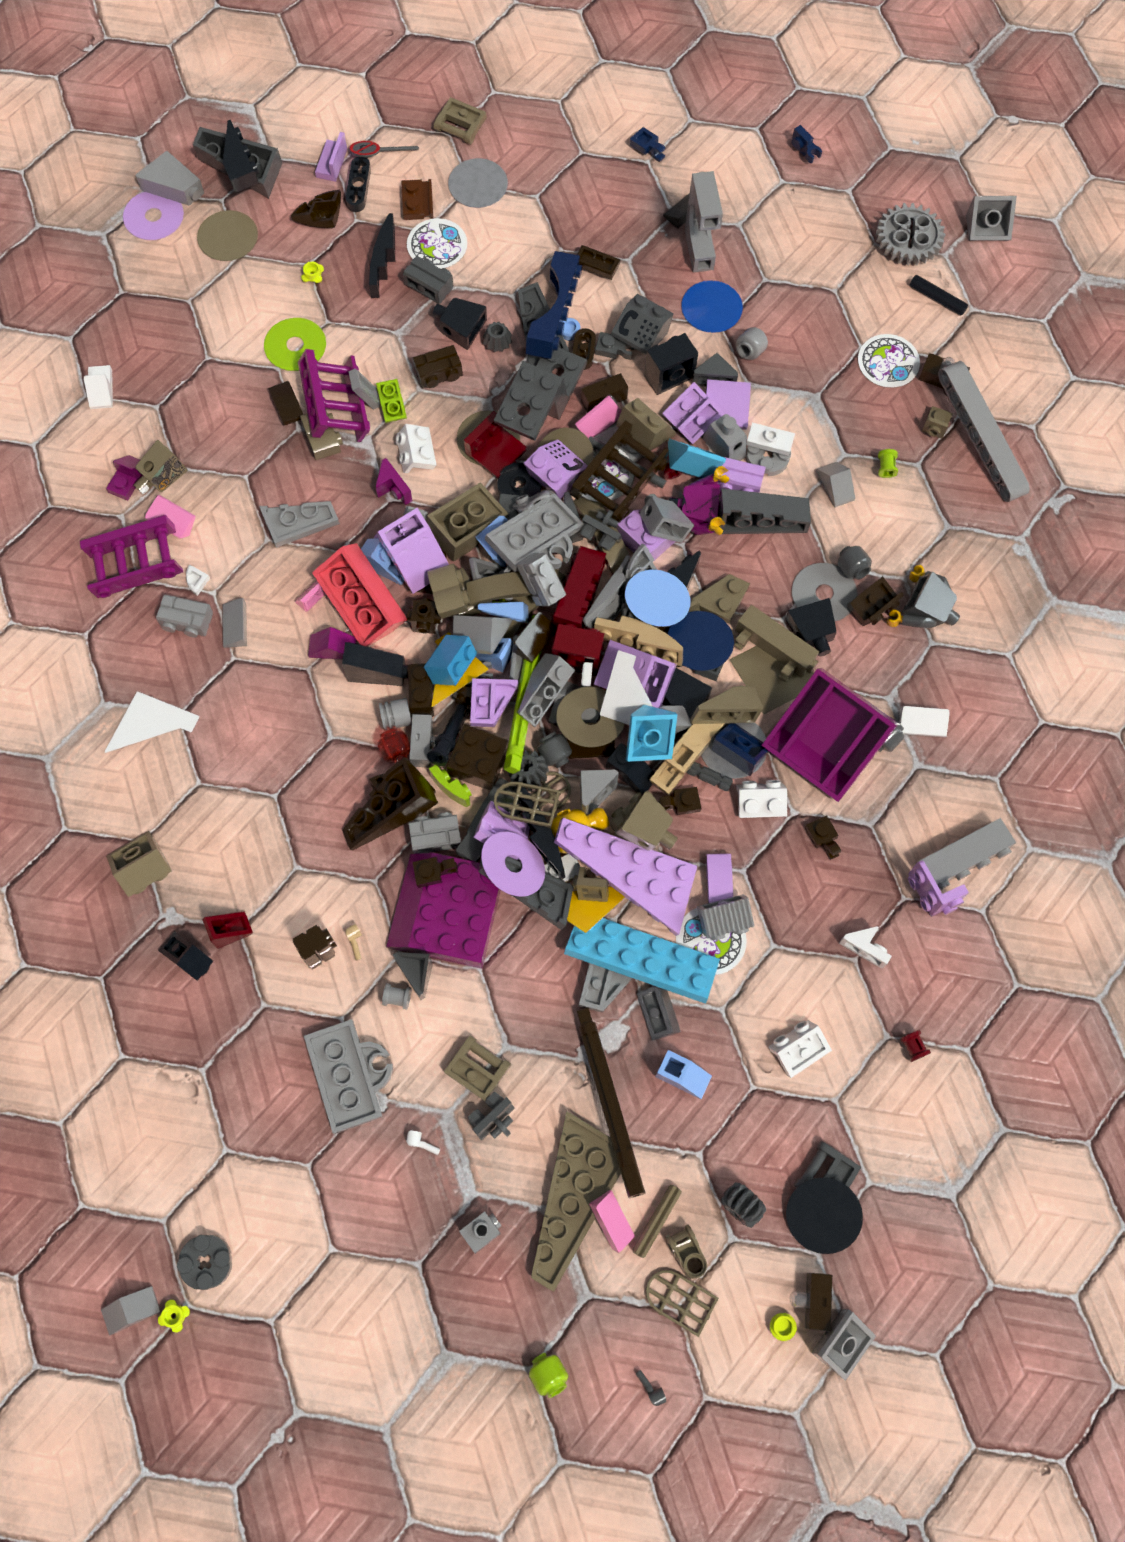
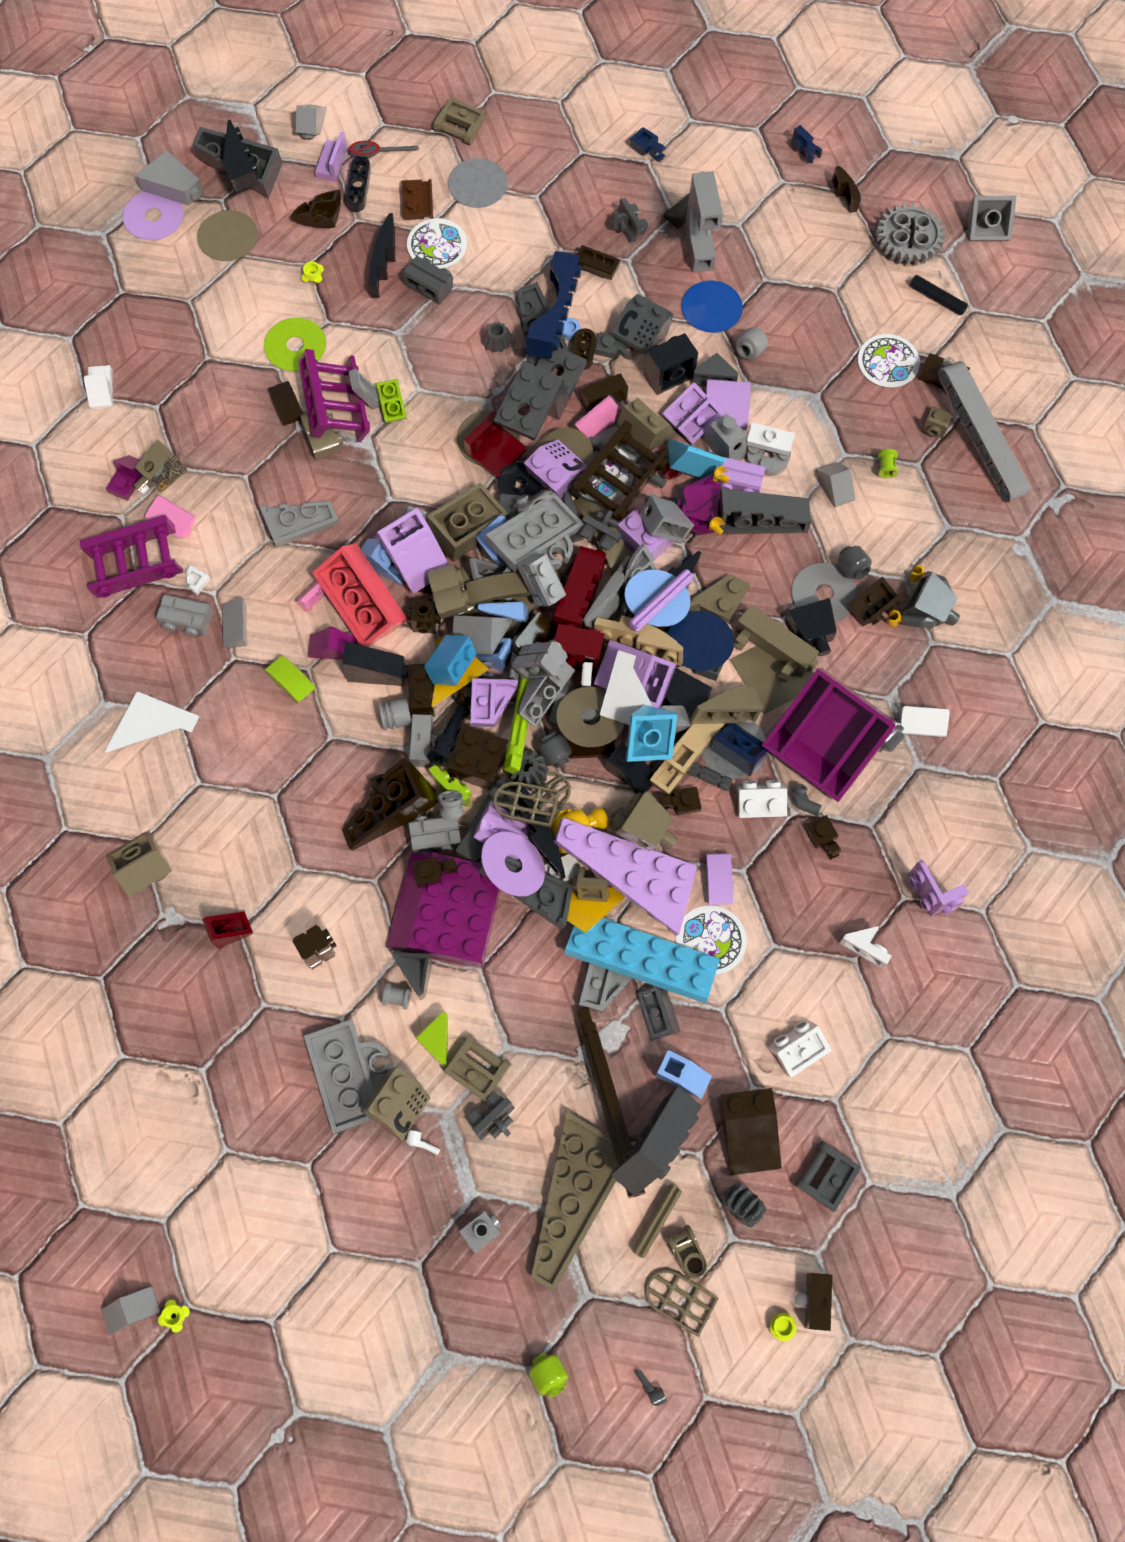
(186, 956): black slope -> none
(189, 1262): dark grey plate -> none
(290, 678): none -> lime slope
(310, 119): none -> light grey slope
(352, 933): tan hand -> none
(390, 480): magenta slope -> none
(393, 745): clear red head -> none
(396, 1102): none -> dark tan slope
(415, 448): white bracket -> none
(435, 1039): none -> lime slope
(437, 367): dark brown brick -> none
(450, 804): none -> light grey wheel
(461, 320): black torso -> none
(540, 660): none -> light grey brick
(596, 787): light grey slope -> none
(612, 1221): bright pink slope -> none
(626, 219): none -> dark grey hips
(658, 1142): none -> dark grey wedge
(661, 600): none -> lavender axle
(725, 917): light grey brick -> none
(750, 1131): none -> dark brown slope
(802, 801): none -> dark grey arm
(824, 1215): black sticker -> none
(844, 1344): light grey slope -> none
(845, 186): none -> dark brown slope
(915, 1046): dark red bush -> none
(969, 852): light grey brick -> none

